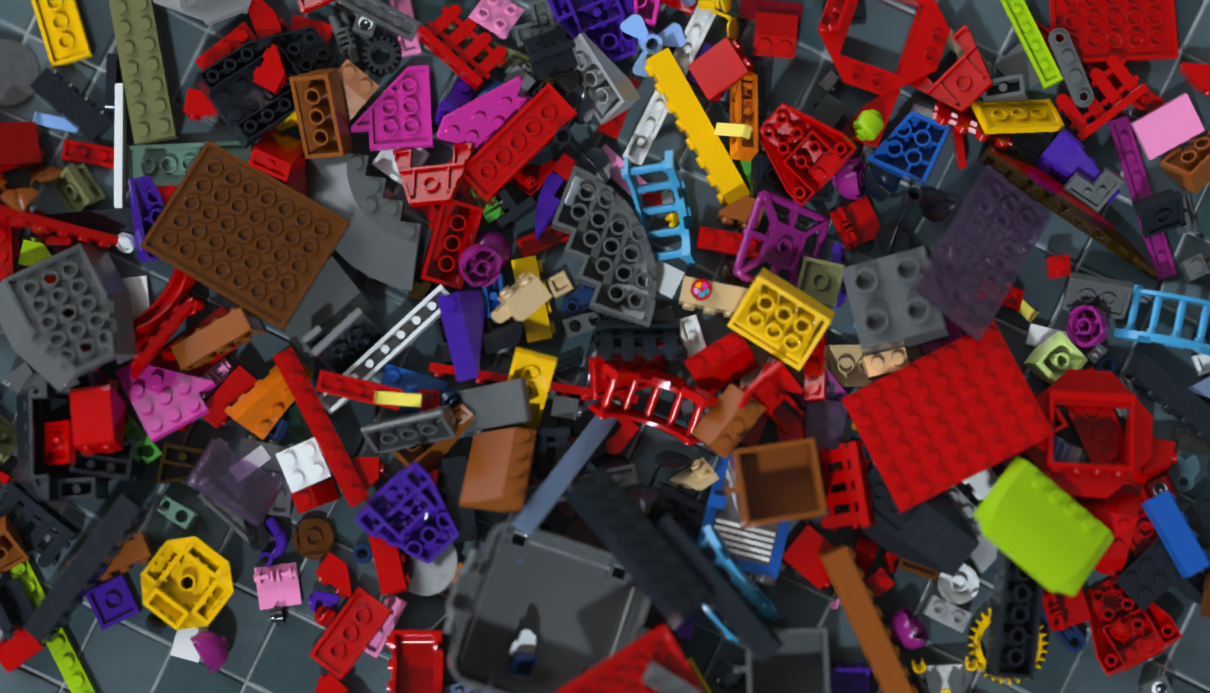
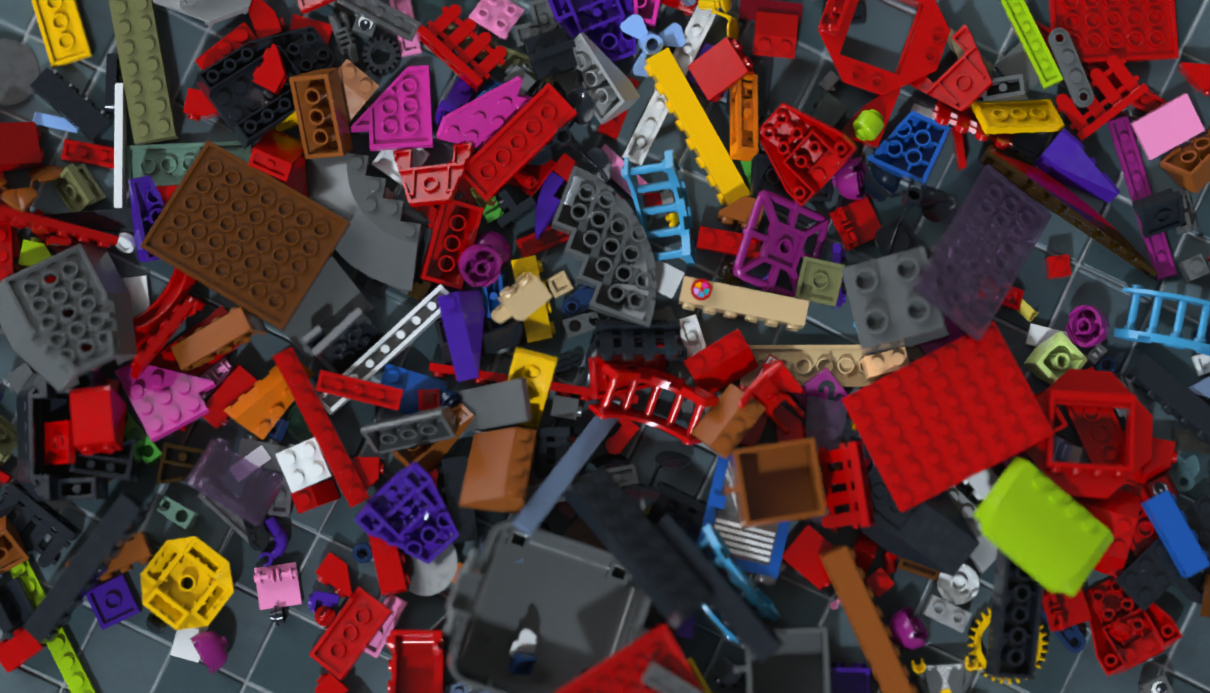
(314, 538): reddish brown tile -> none
(400, 399): light yellow piece -> none
(696, 476): tan wing -> none
(737, 130): light yellow piece -> none
(781, 319): yellow slope -> none
(816, 372): red plate -> none
(1094, 193): dark grey plate -> none
(1107, 294): dark grey plate -> none

